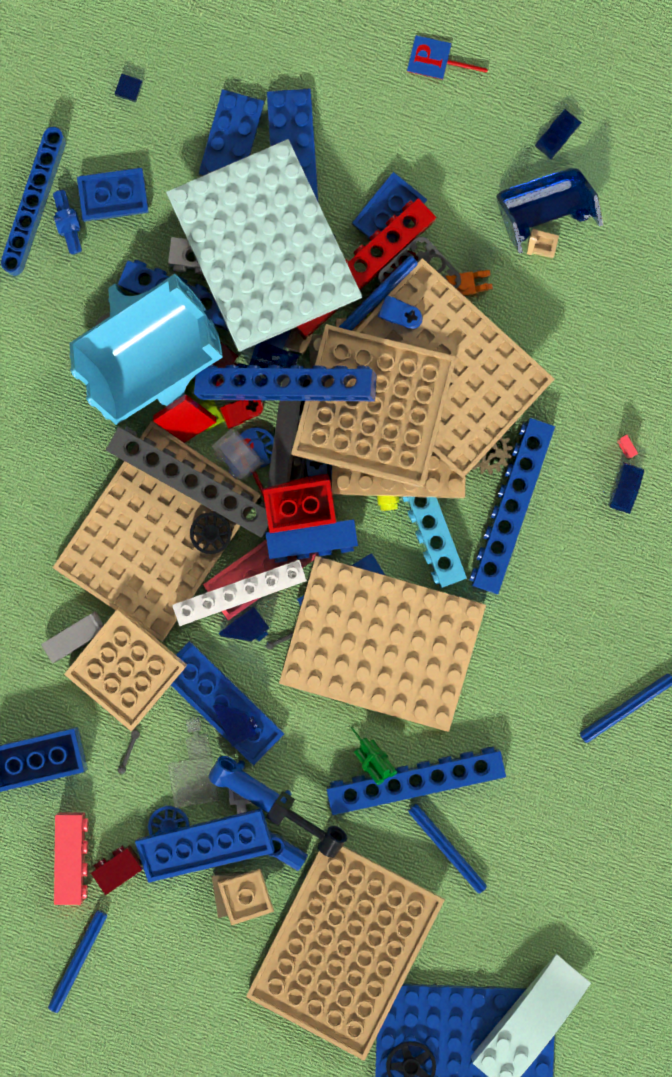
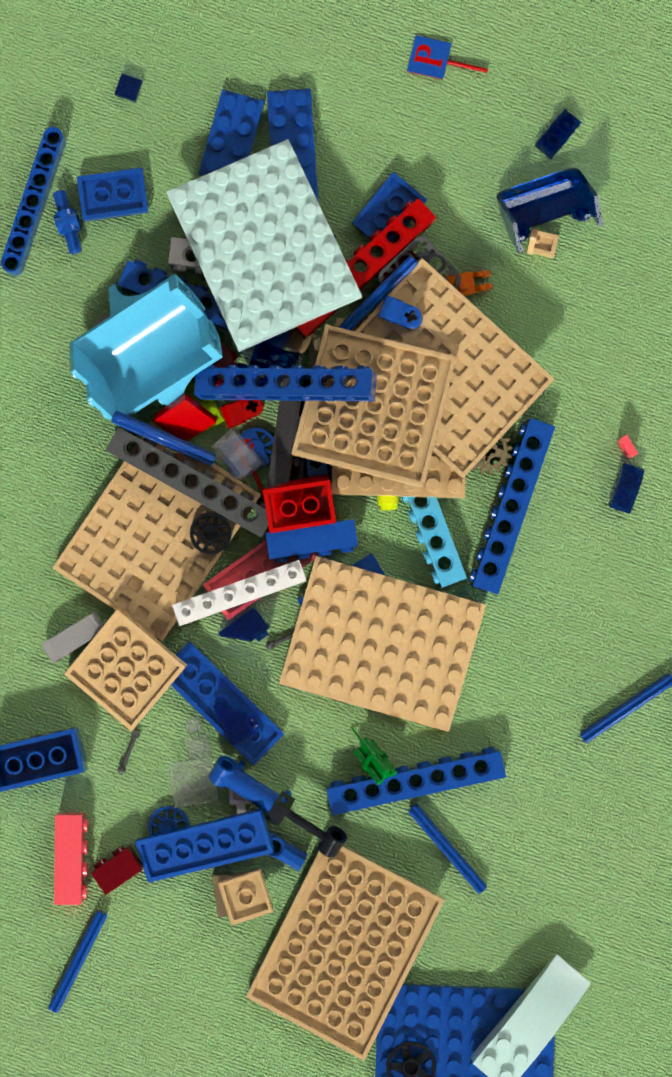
(163, 438): none -> blue axle

